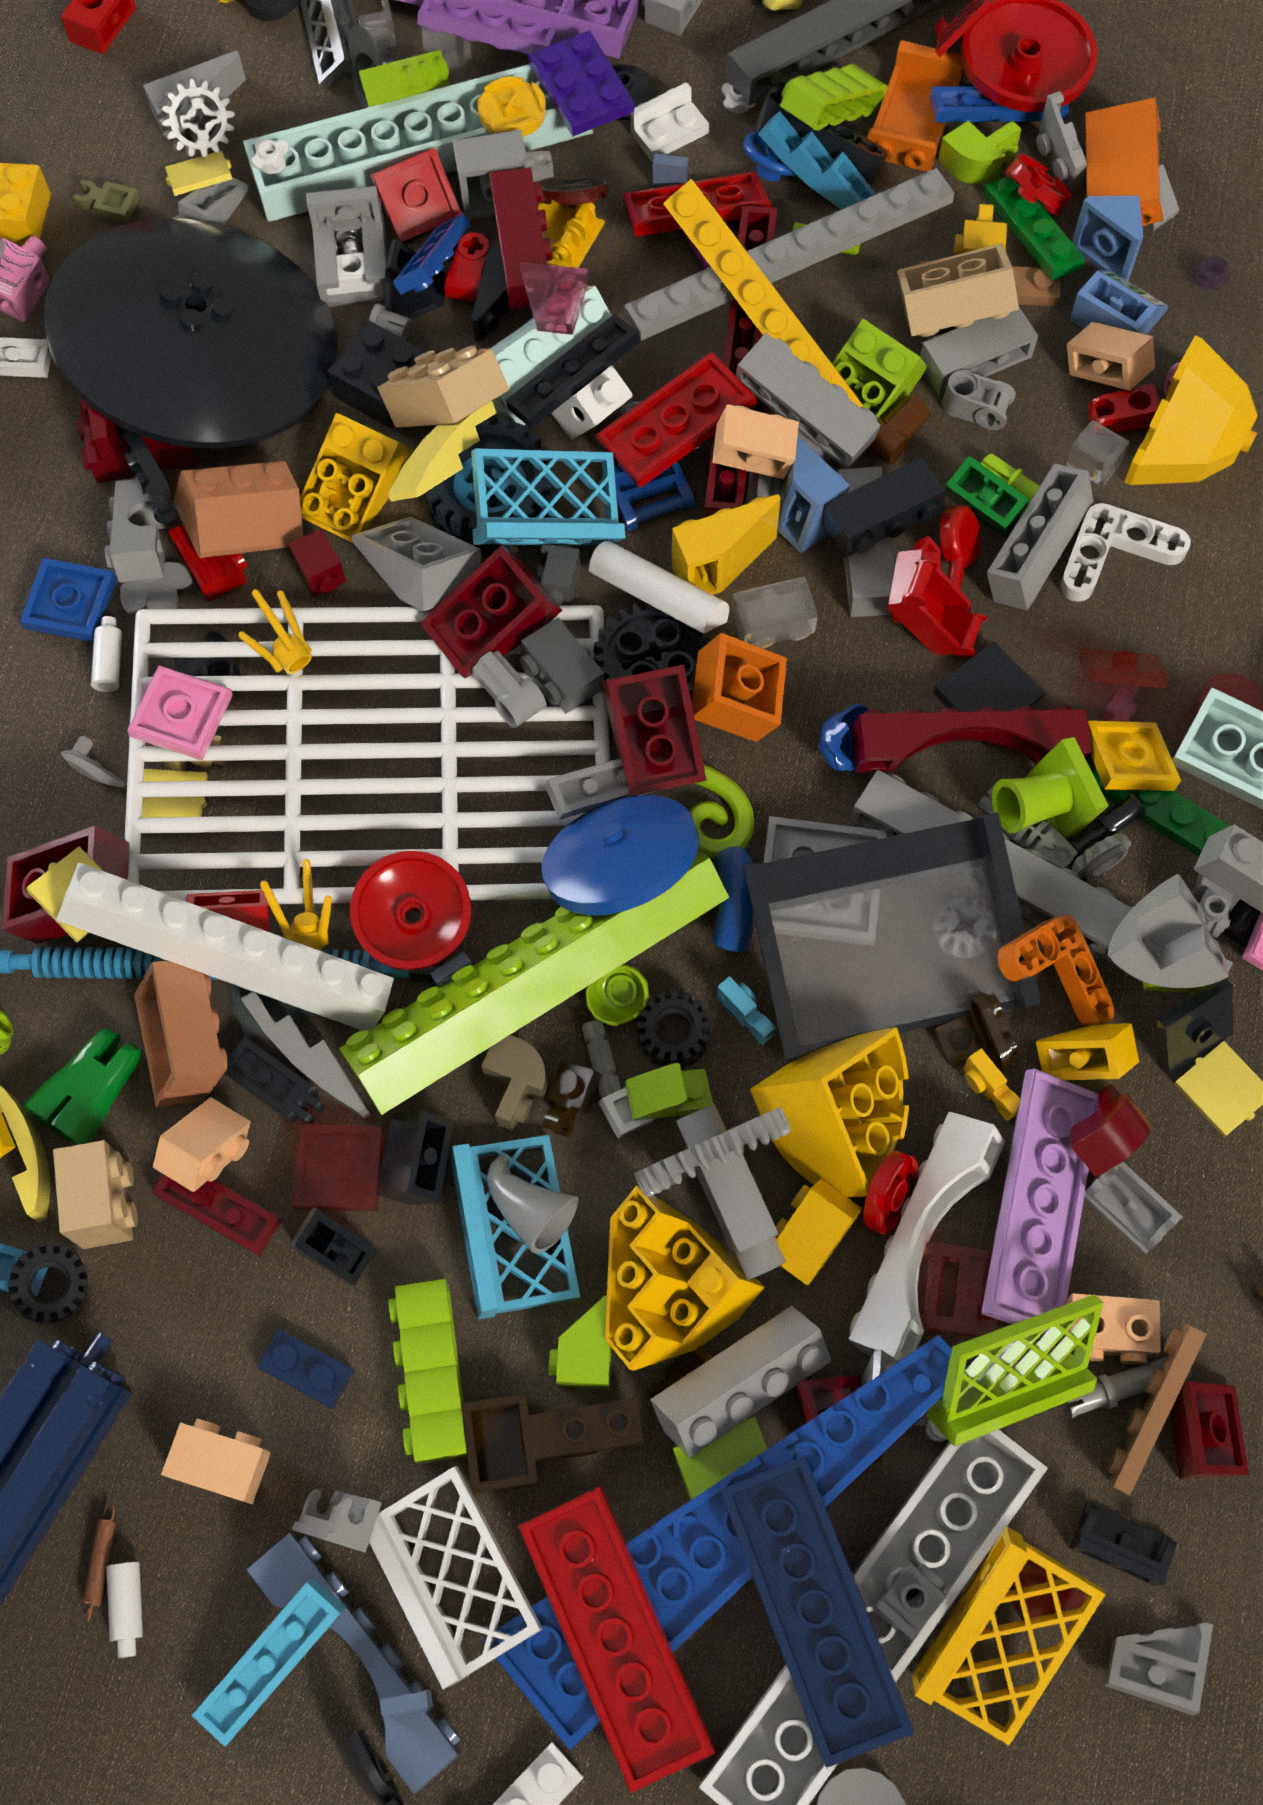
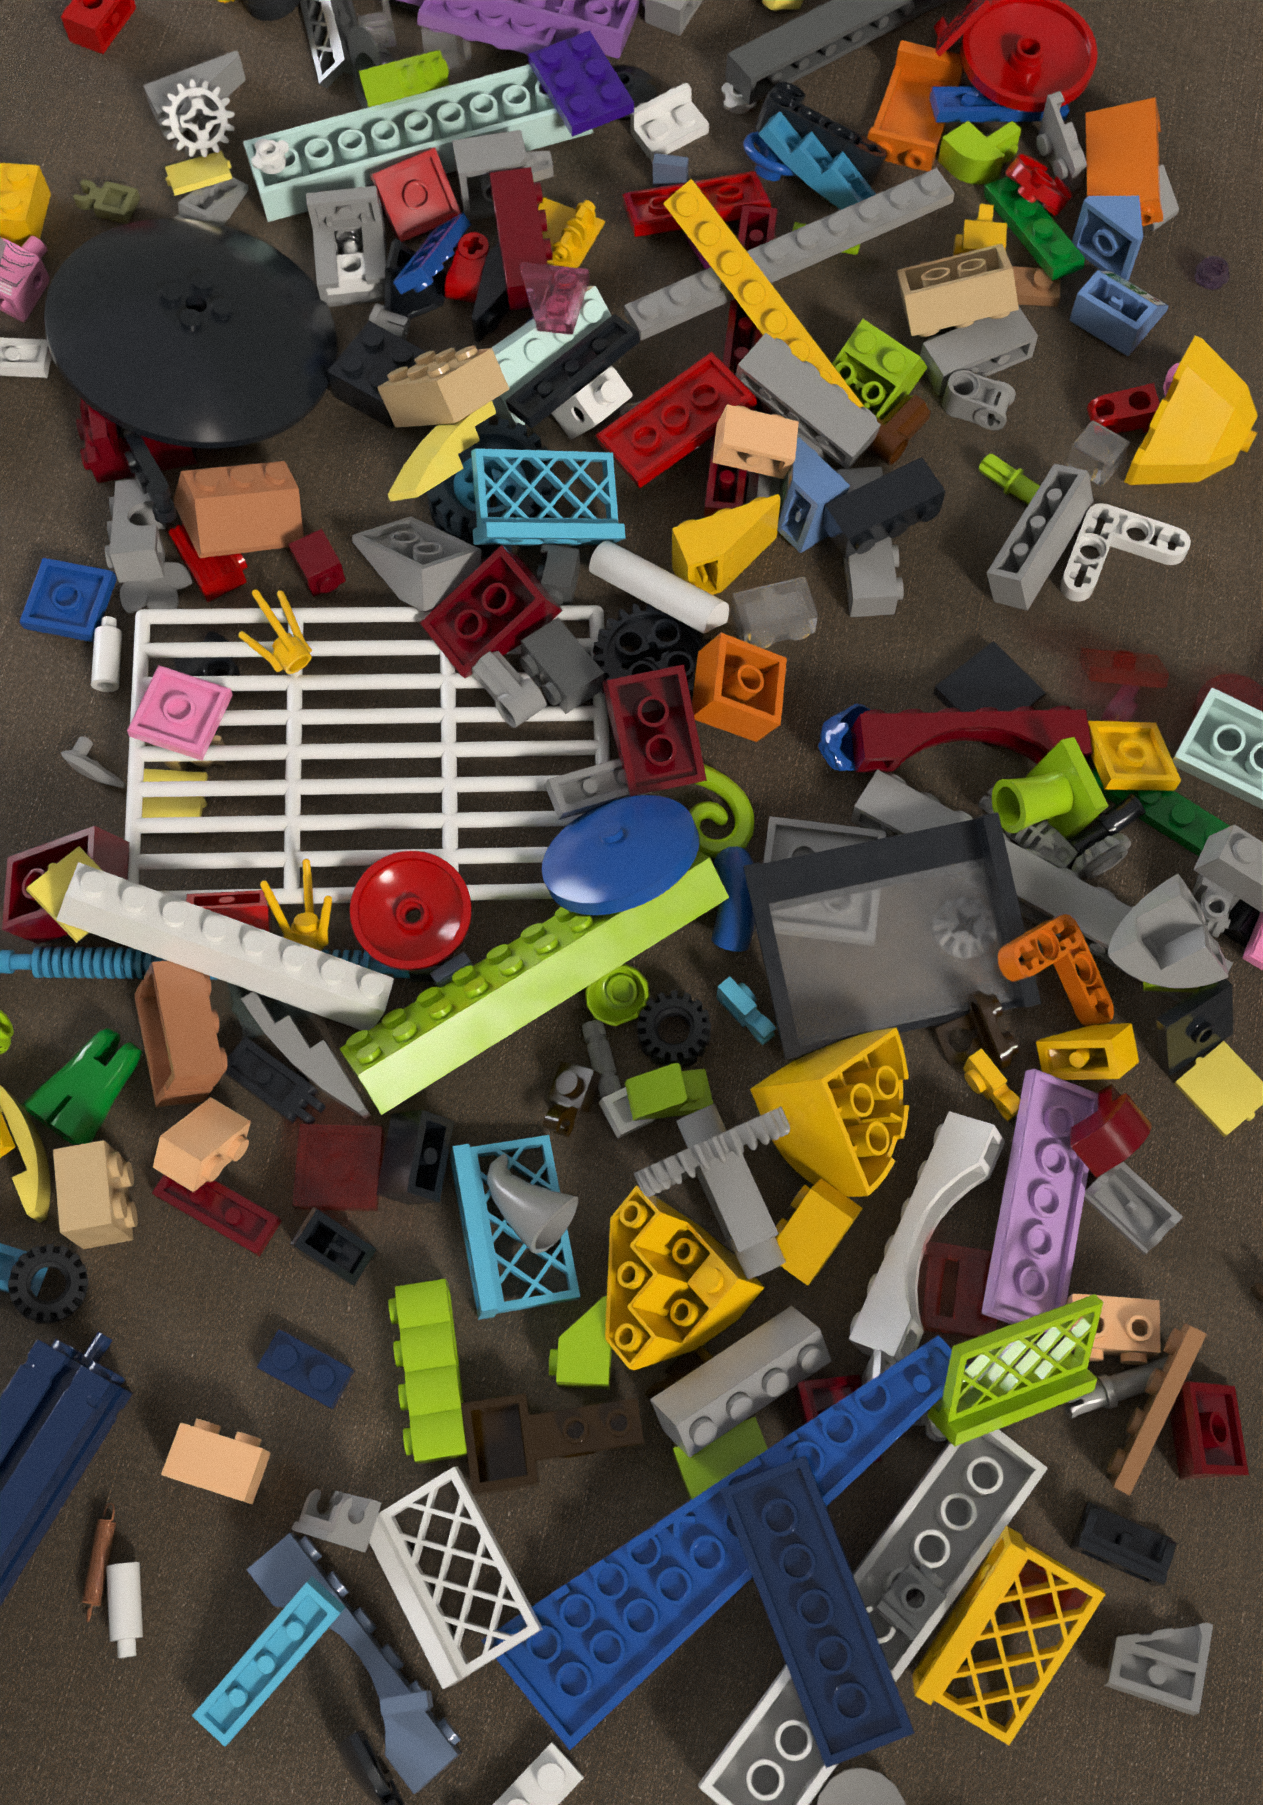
(351, 477): yellow slope -> none
(511, 106): yellow tile -> none
(522, 1071): dark tan brick -> none
(575, 191): clear red tile -> none
(617, 1640): red tile -> none
(628, 493): blue plate -> none
(833, 96): lime brick -> none
(889, 1192): red tile -> none
(930, 600): red piece -> none
(987, 495): green brick -> none
(1111, 355): light nougat brick -> none

